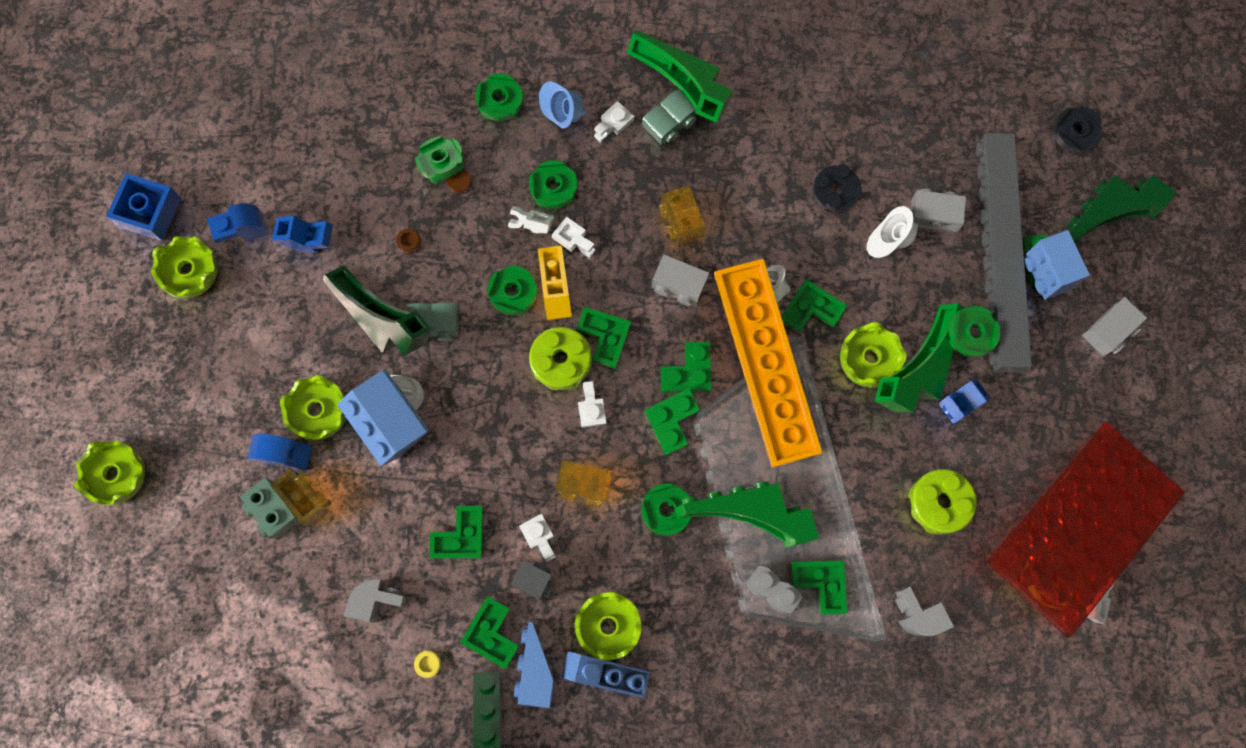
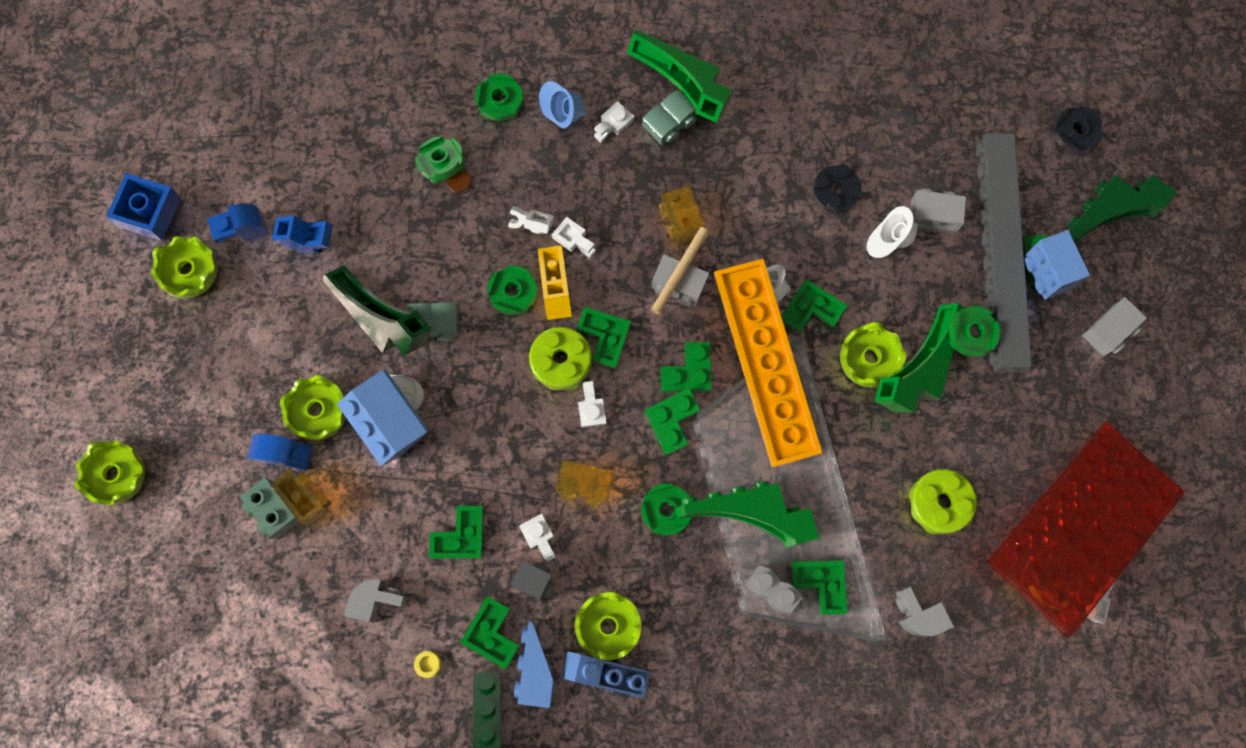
(408, 241): reddish brown tile -> none
(545, 195): green plate -> none
(679, 270): none -> tan bar
(964, 400): brick -> none

